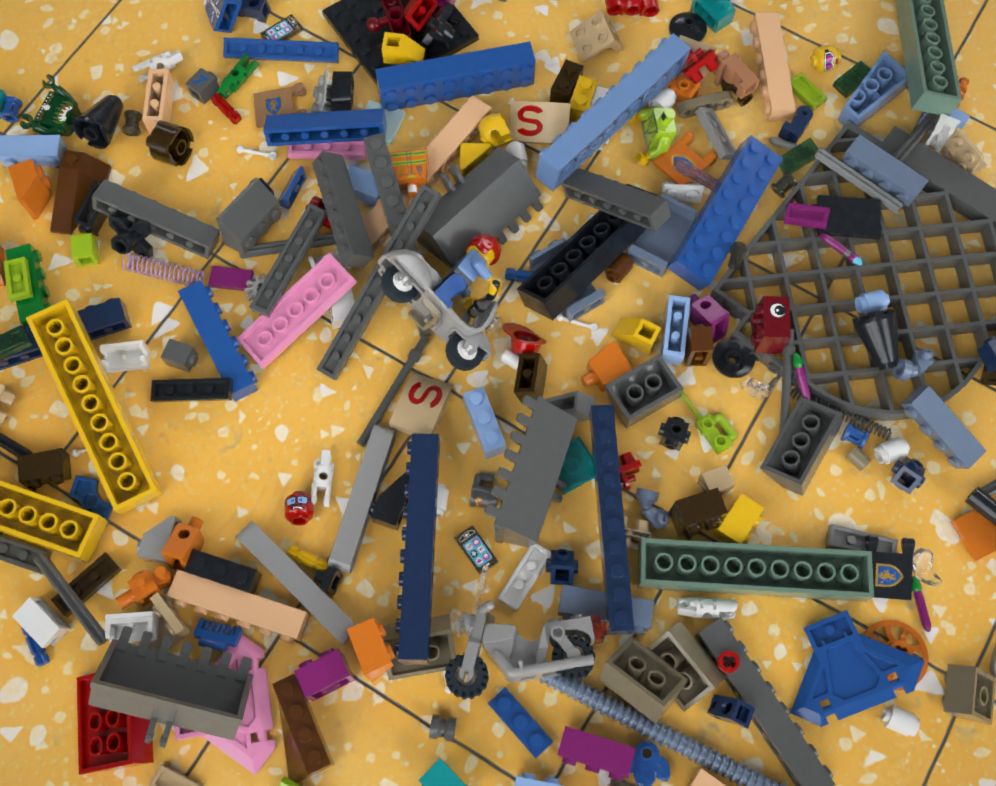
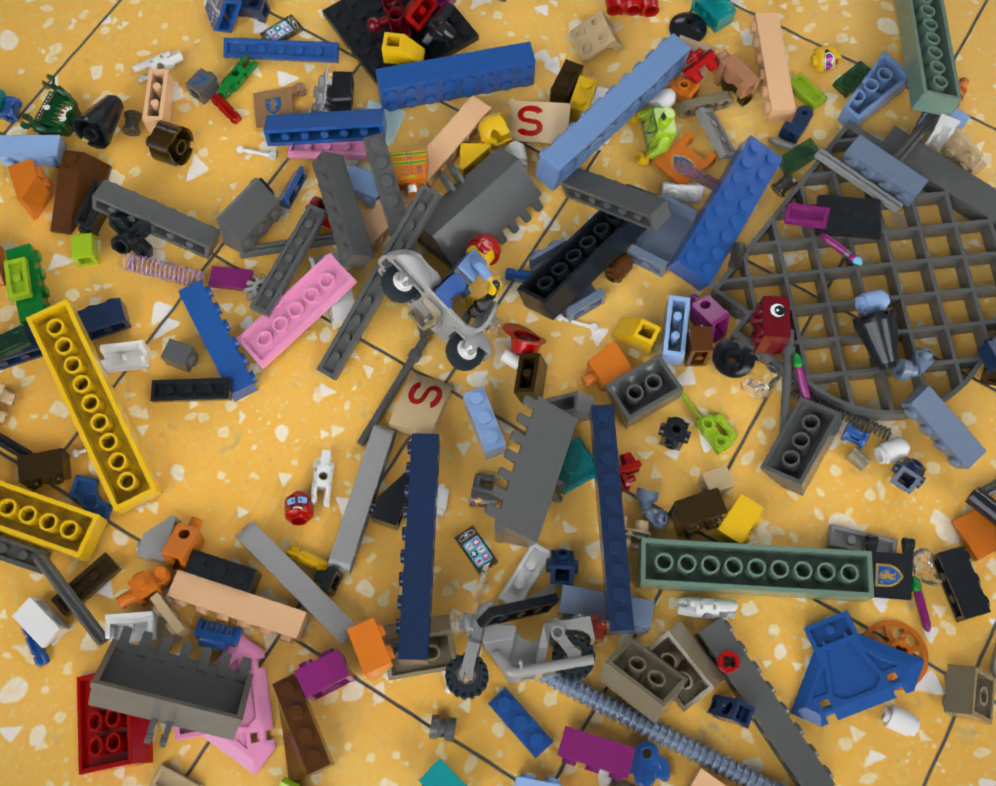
(517, 610): none -> black tile
(961, 584): none -> black brick

